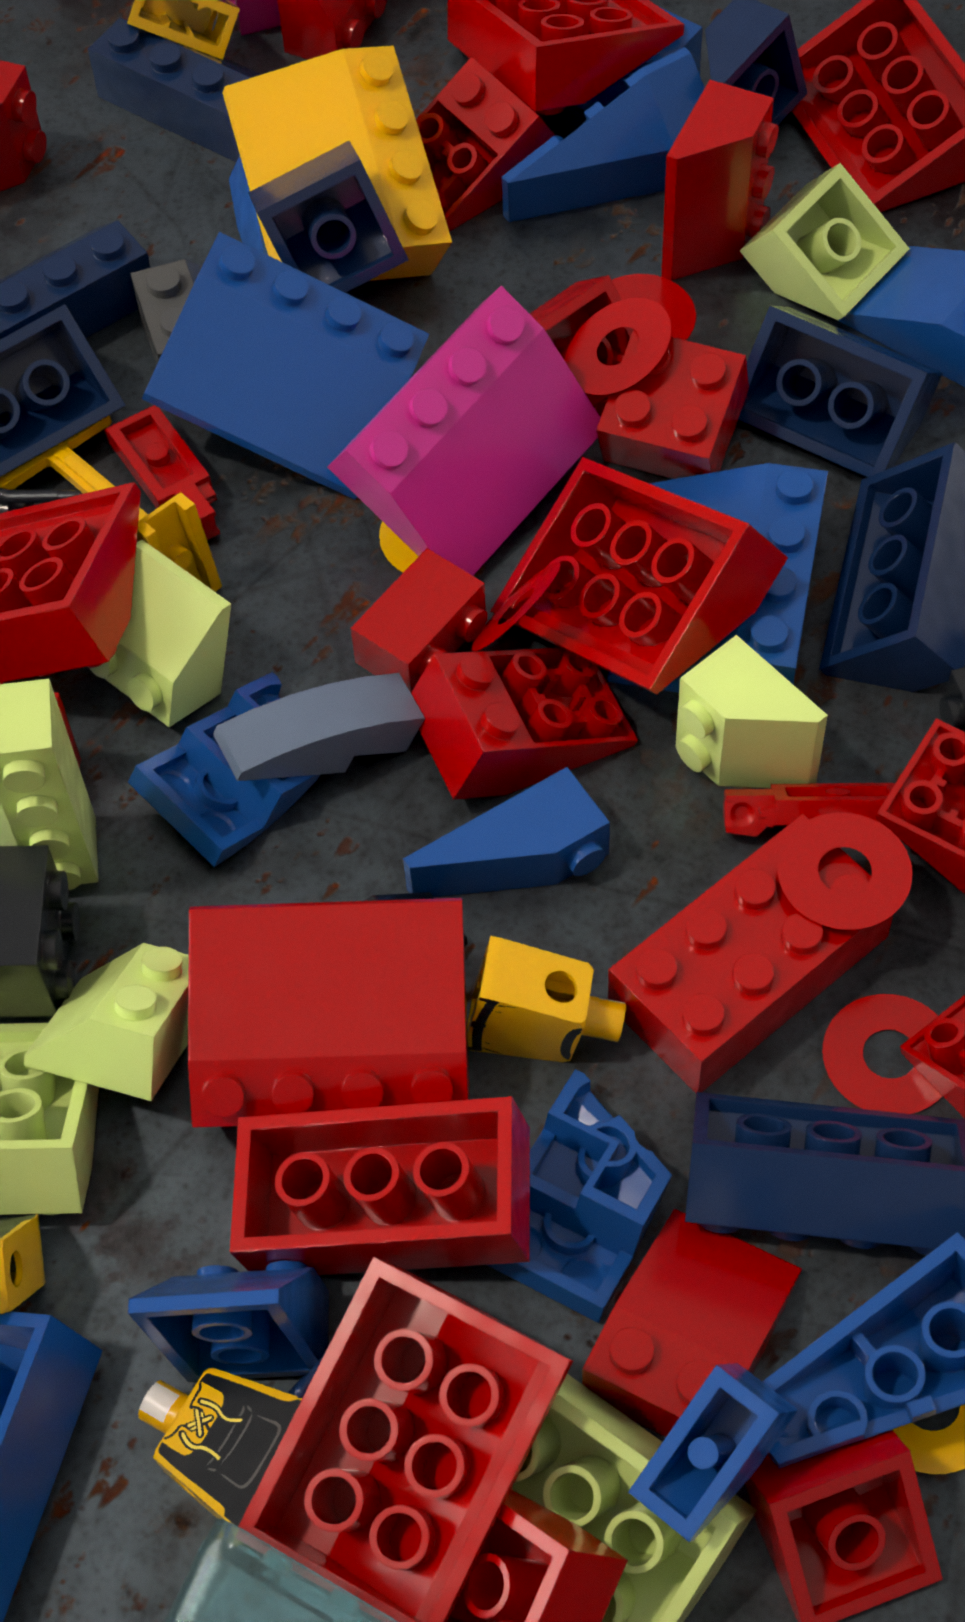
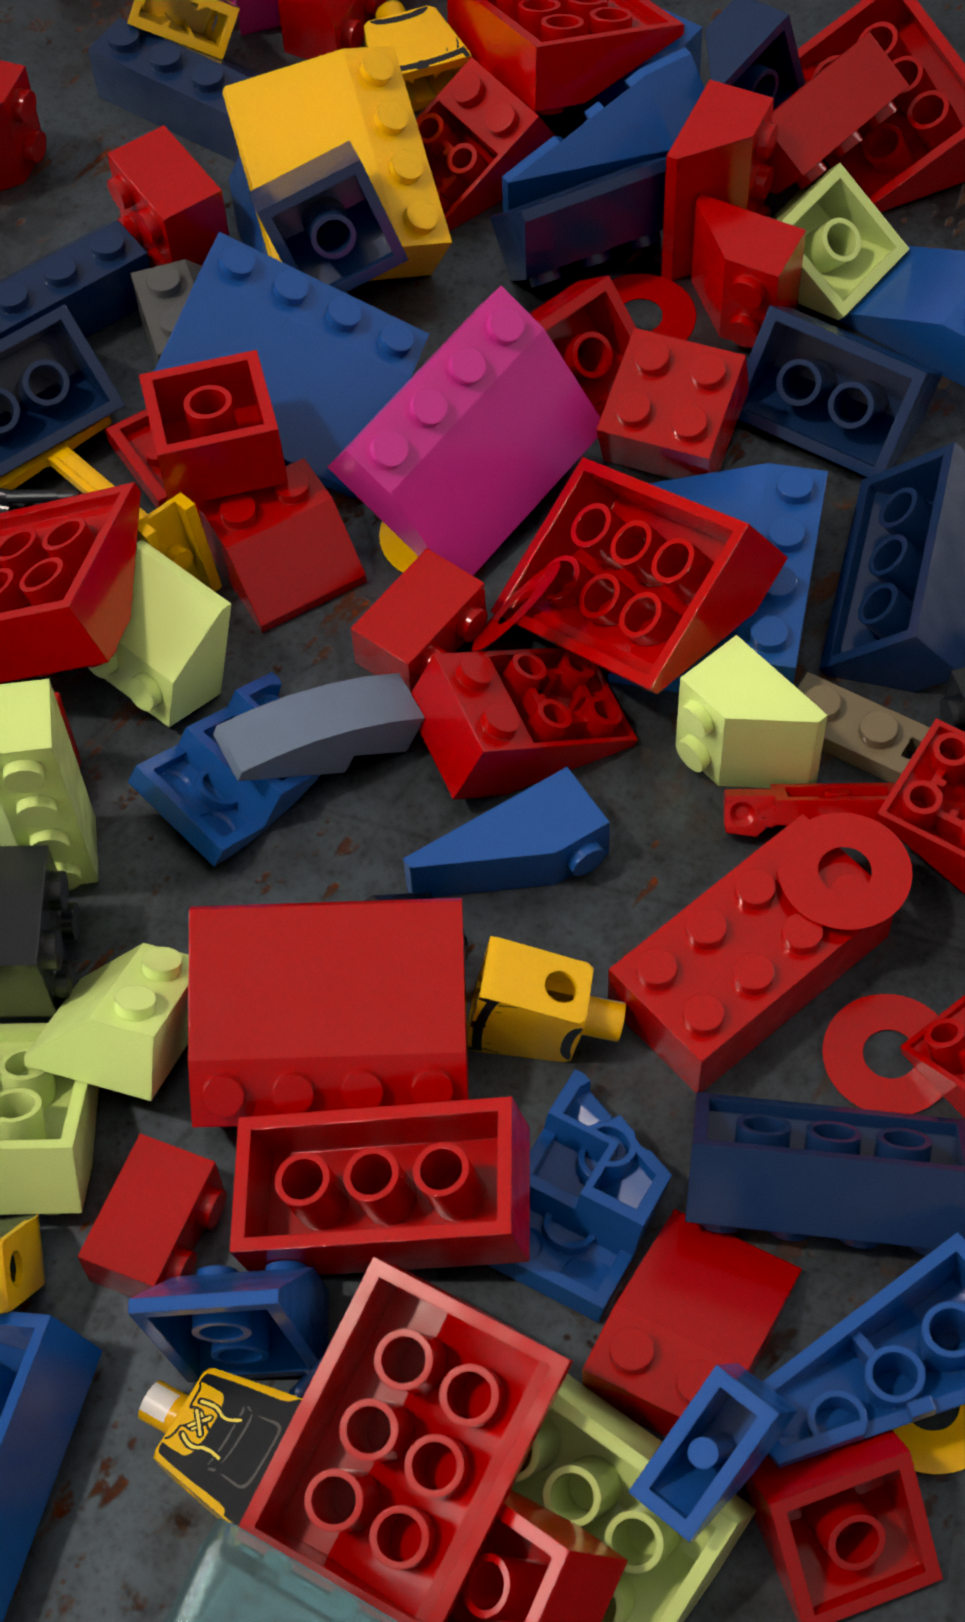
(153, 1218): none -> red brick
(166, 198): none -> red brick
(214, 427): none -> red brick
(282, 547): none -> red slope
(424, 48): none -> yellow torso
(583, 223): none -> dark blue slope
(642, 315): red piece -> none
(743, 267): none -> red slope
(830, 110): none -> red slope
(863, 730): none -> dark tan plate

